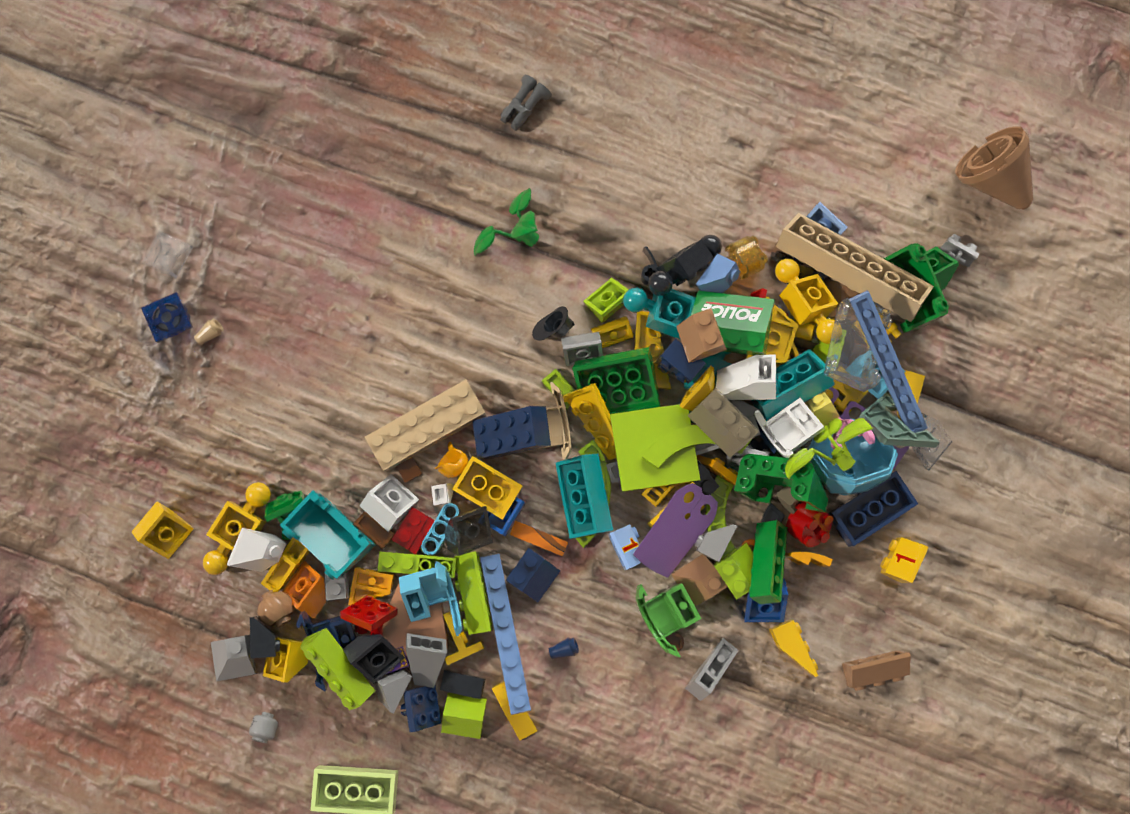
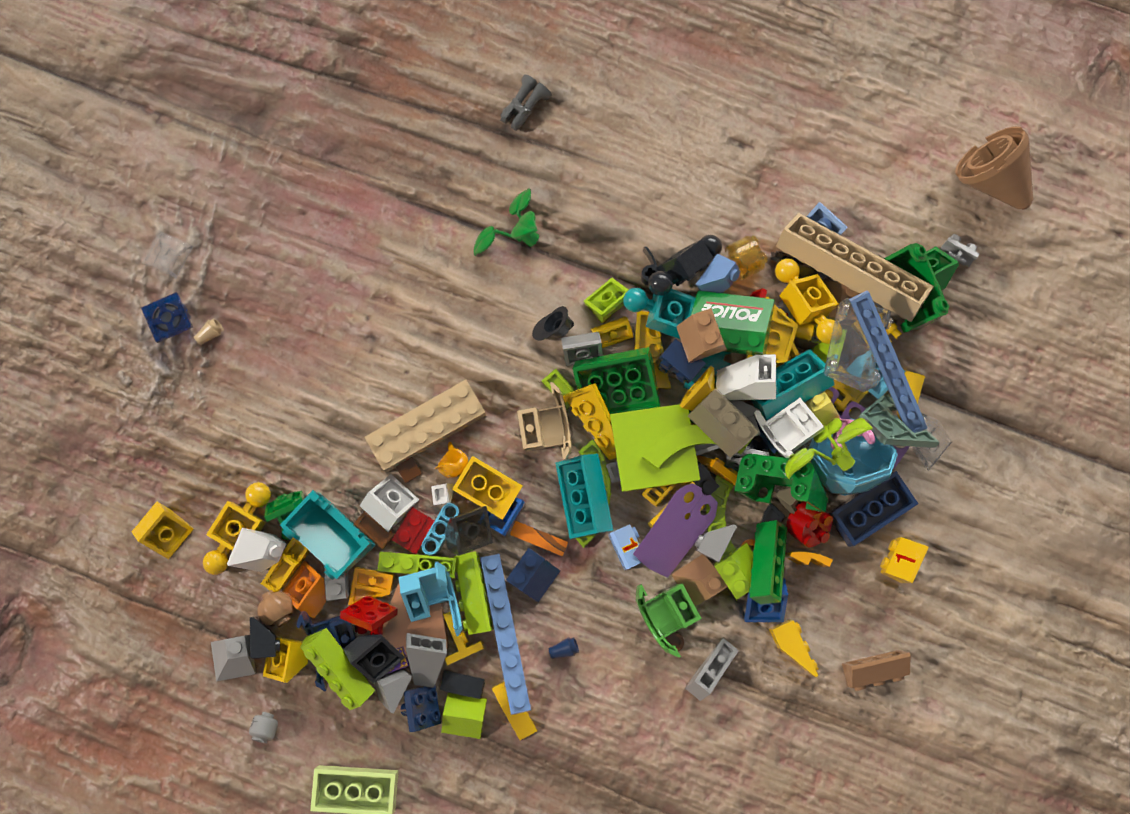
(511, 432): dark blue brick -> none

